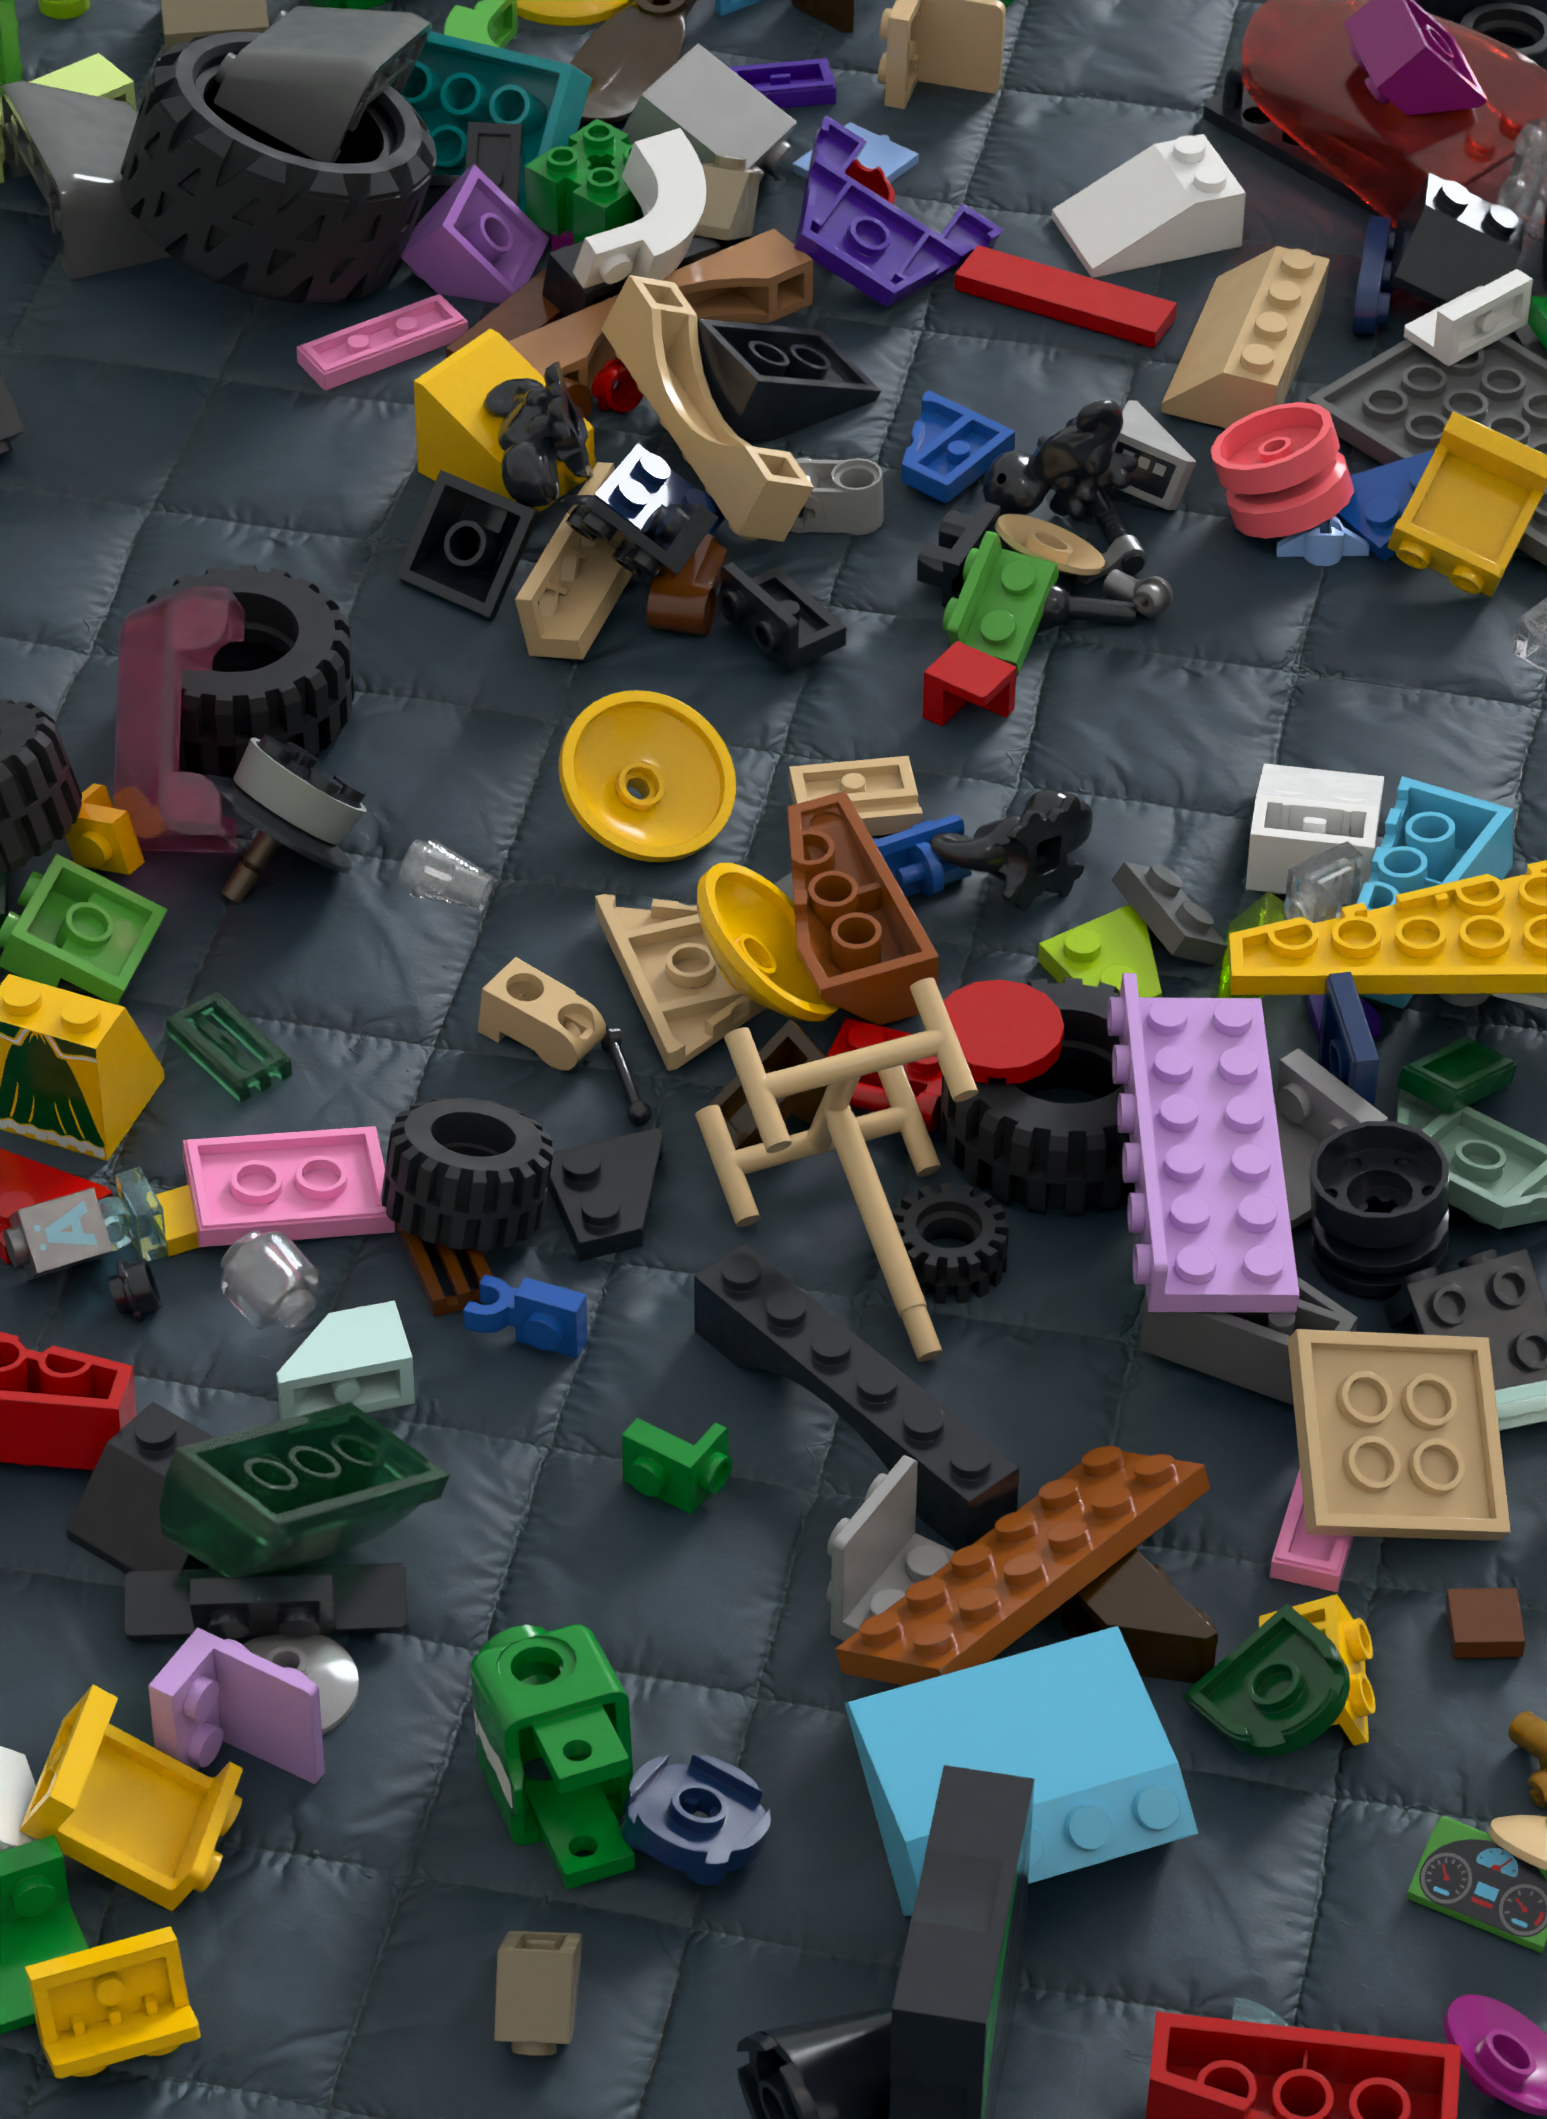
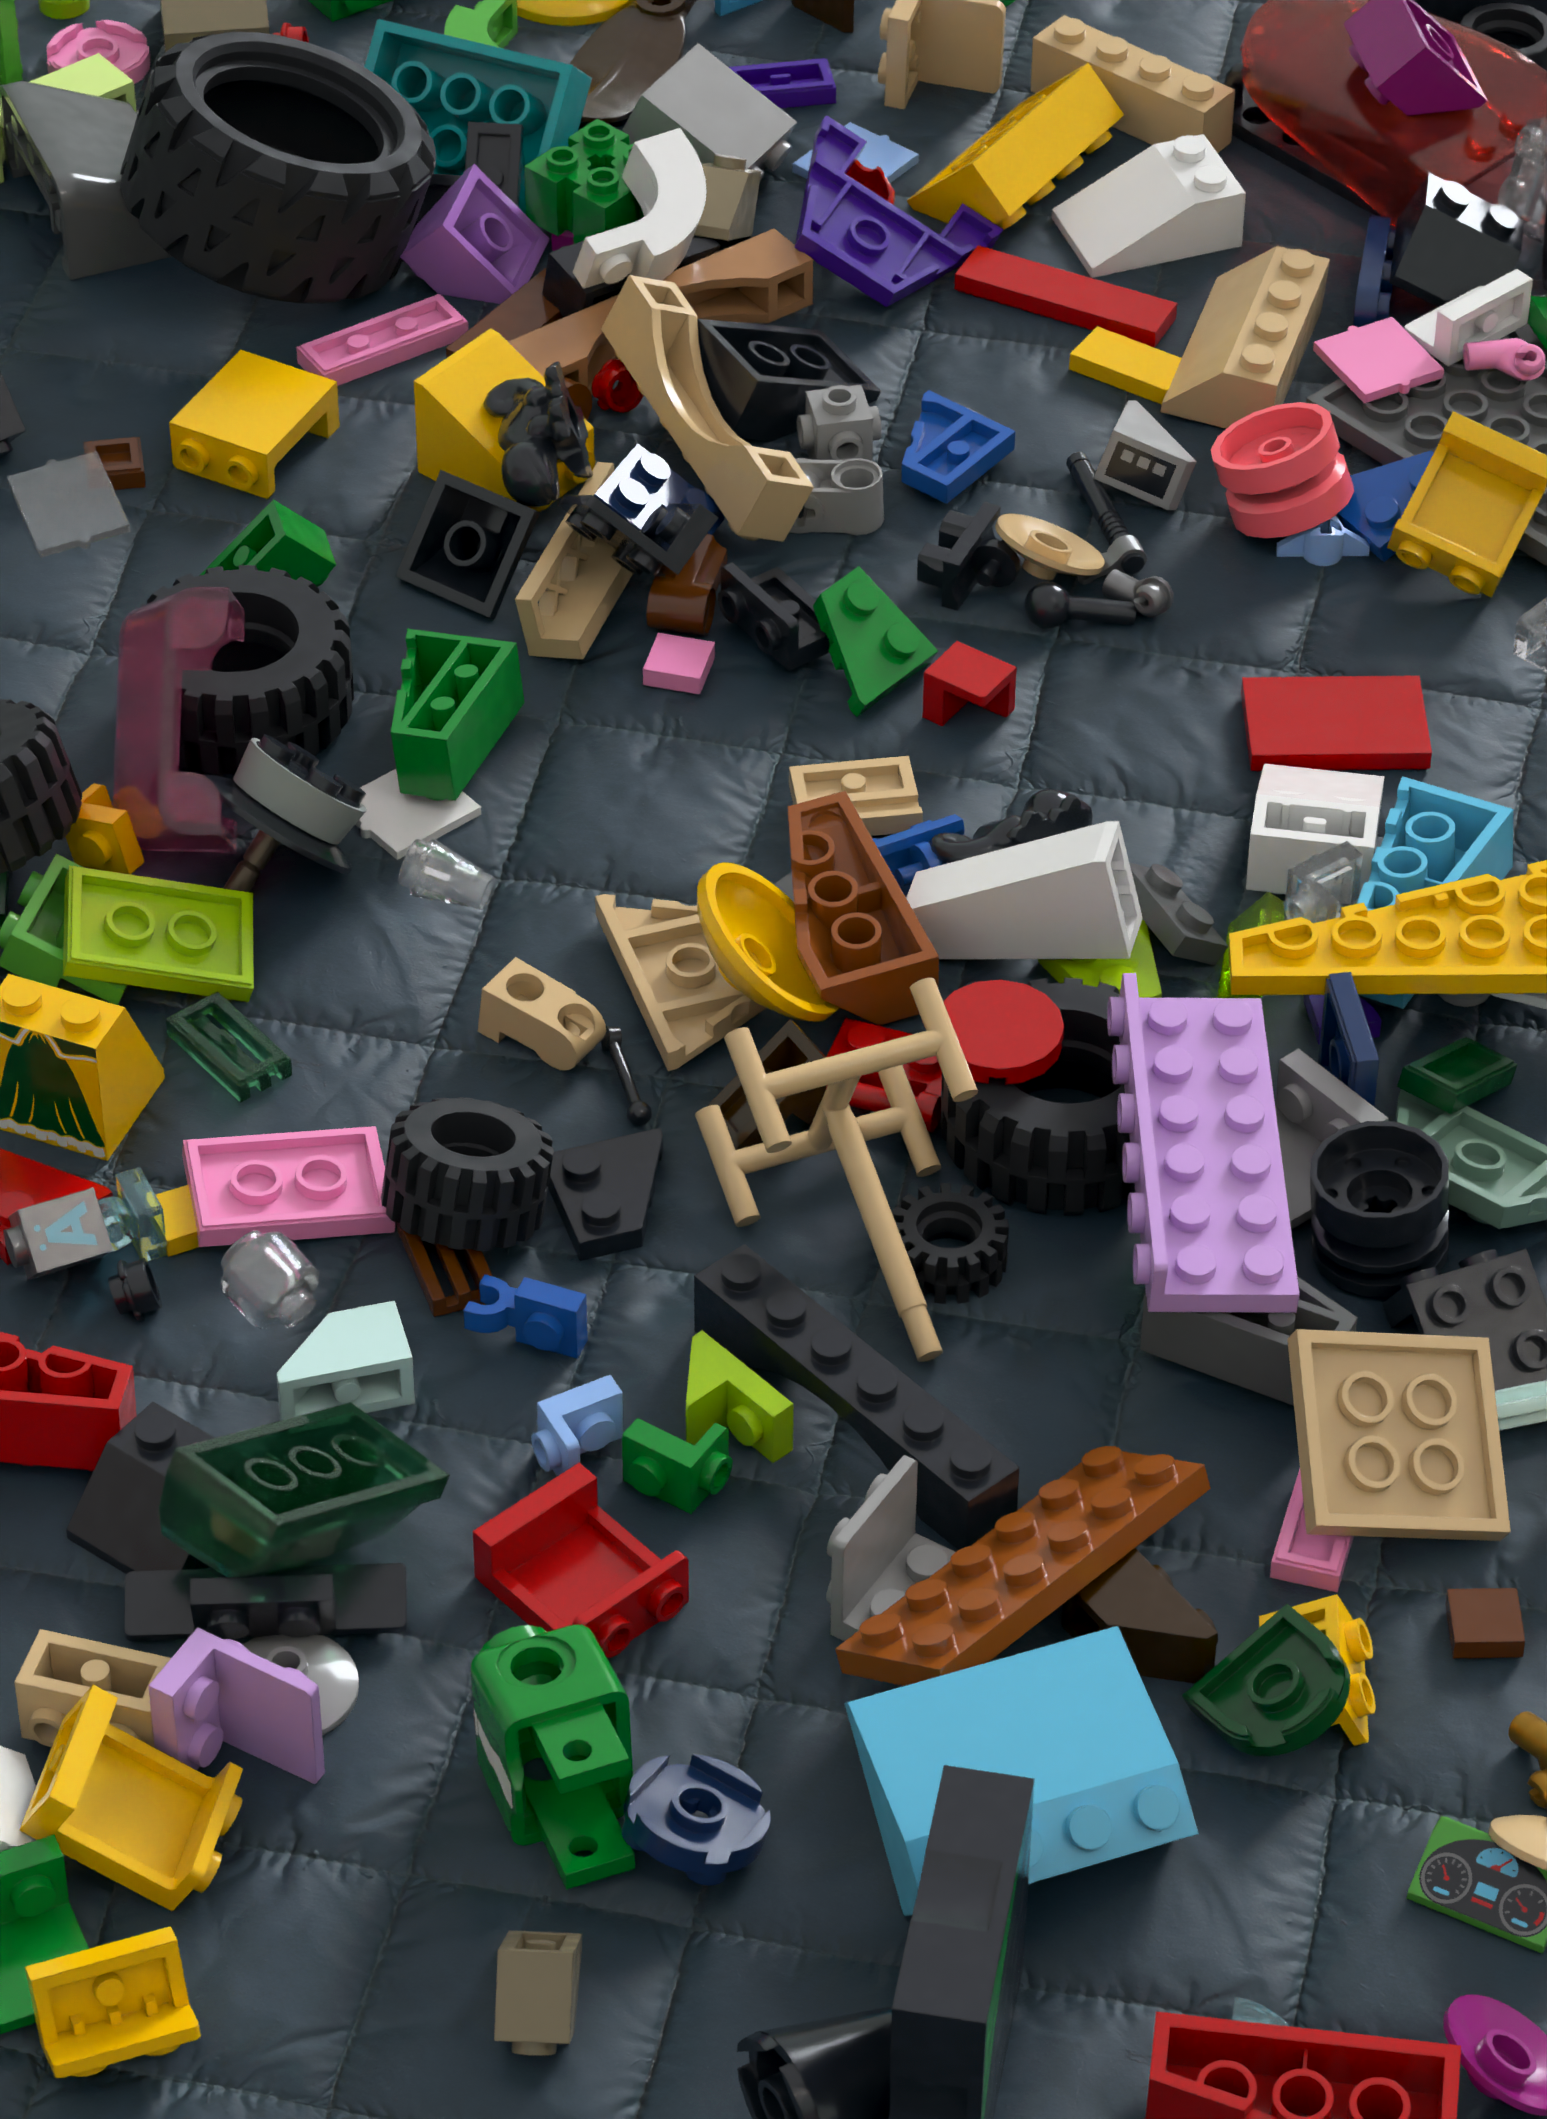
(66, 1666): none -> tan brick
(68, 504): none -> clear piece
(114, 40): none -> bright pink tile
(121, 460): none -> reddish brown tile
(158, 933): none -> lime tile
(250, 421): none -> yellow panel
(283, 542): none -> green slope
(319, 72): dark grey windscreen -> none
(399, 818): none -> white piece
(451, 709): none -> green wedge
(571, 1563): none -> red panel
(577, 1423): none -> light blue bracket
(664, 754): yellow dish -> none
(678, 663): none -> bright pink tile
(736, 1397): none -> lime slope
(838, 424): none -> light grey brick
(870, 639): none -> green wing
(1000, 601): bright green bracket -> none
(1024, 152): none -> yellow slope
(1034, 900): none -> white slope
(1072, 461): black animal -> none
(1125, 364): none -> yellow tile
(1152, 92): none -> tan brick
(1336, 722): none -> red tile
(1378, 359): none -> bright pink piece
(1509, 356): none -> bright pink arm

